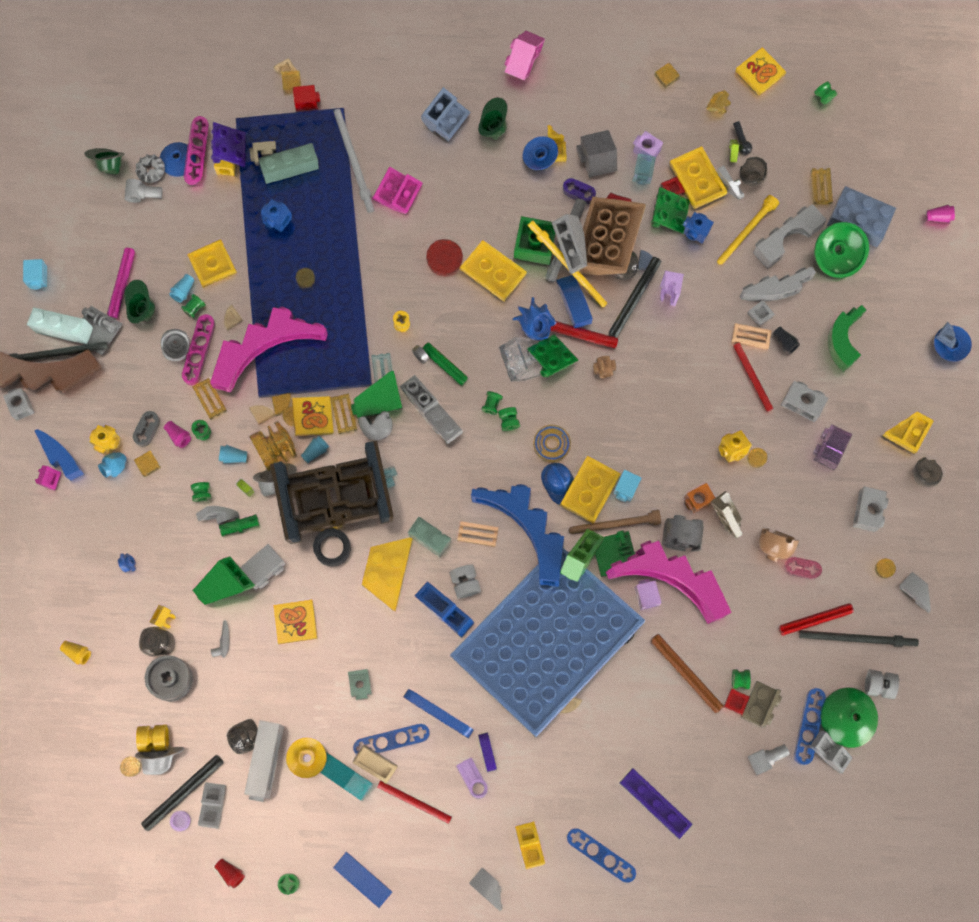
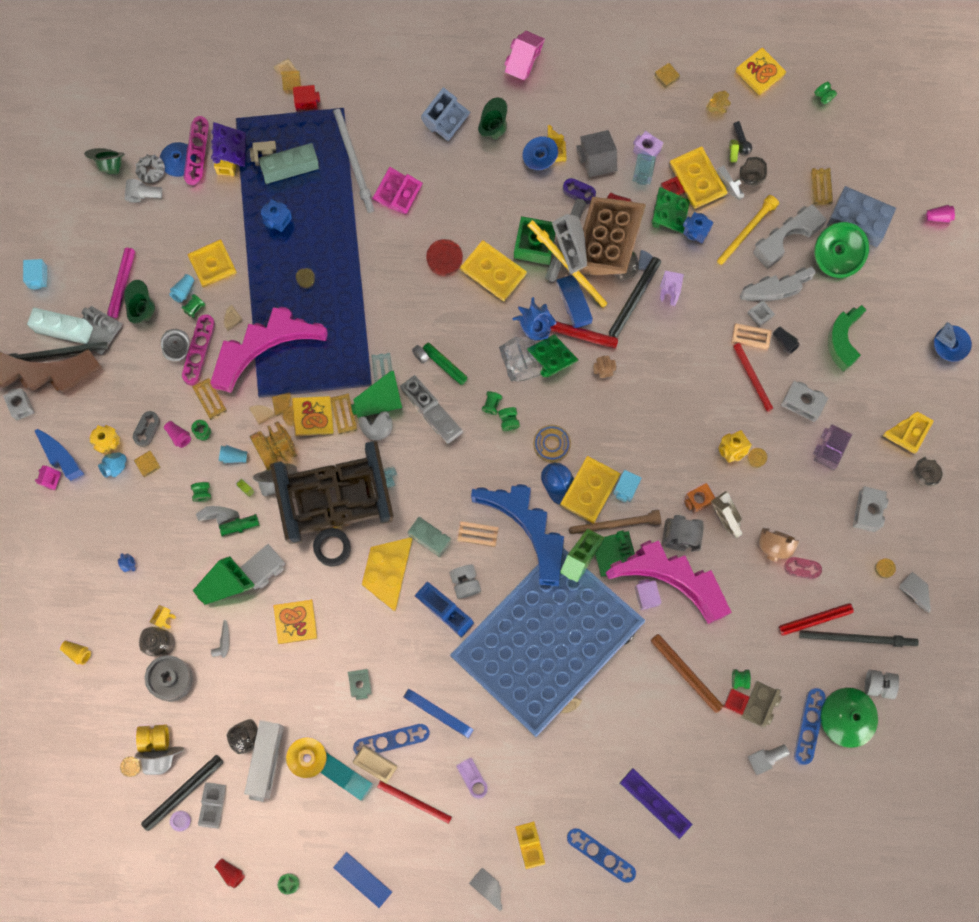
(315, 449): medium azure cone -> none
(405, 318): yellow bush -> none
(487, 752): dark purple beam -> none
(831, 752): light grey slope -> none

